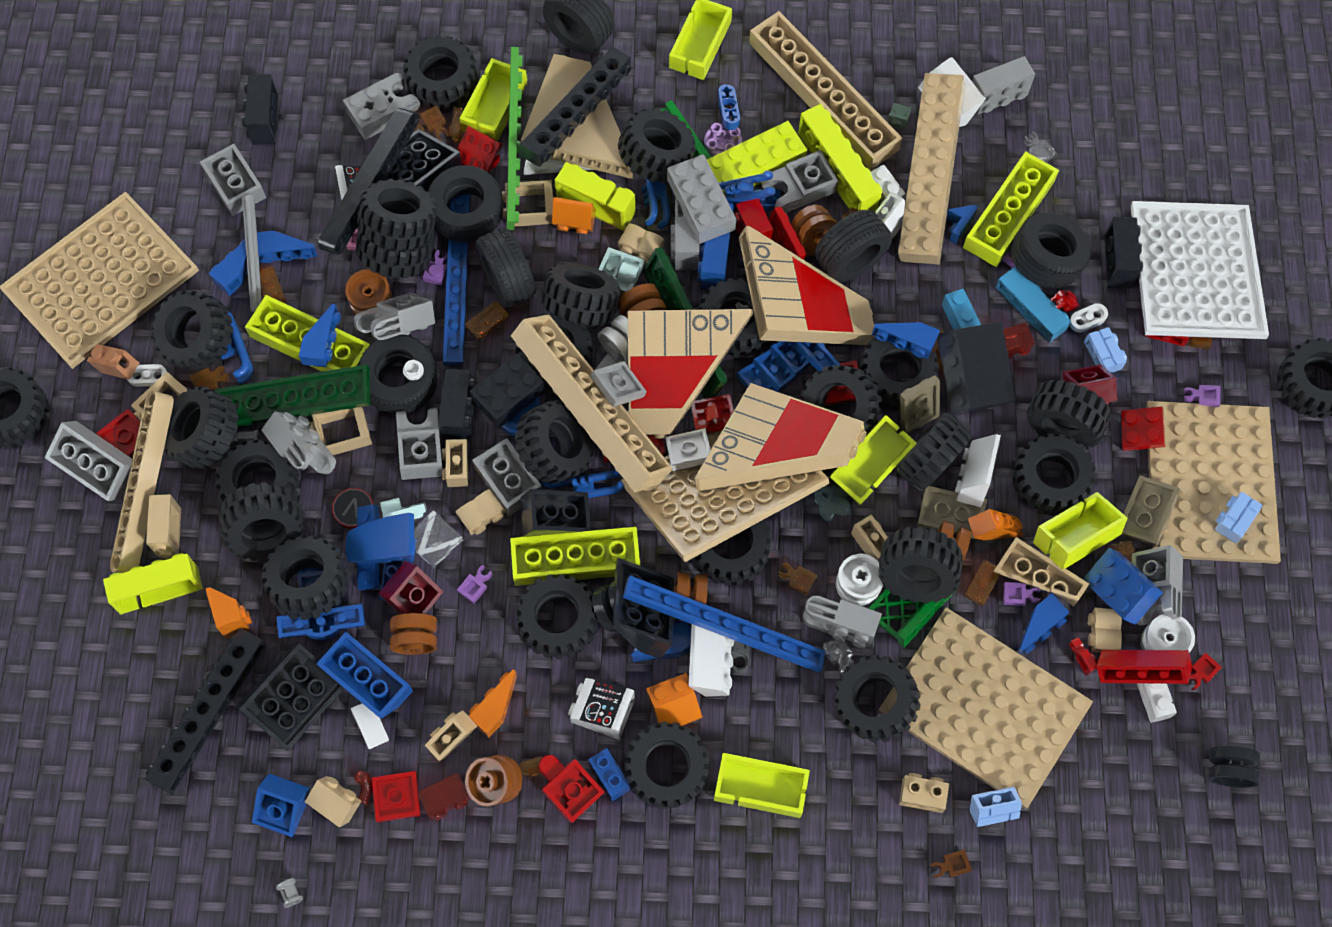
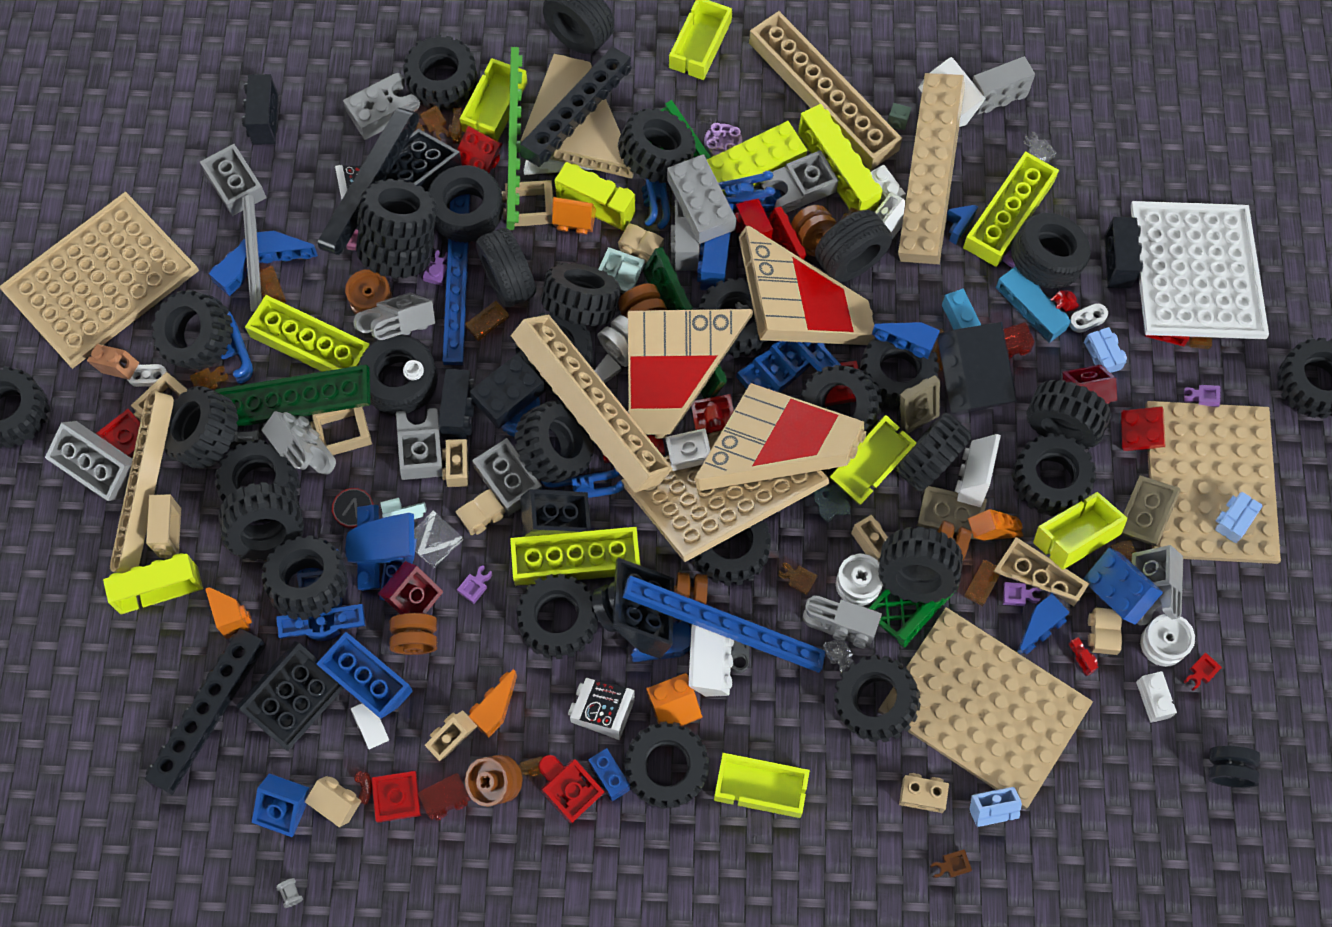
(318, 341): blue slope -> none
(618, 384): light grey plate -> none
(726, 113): blue beam -> none
(1144, 666): red brick -> none

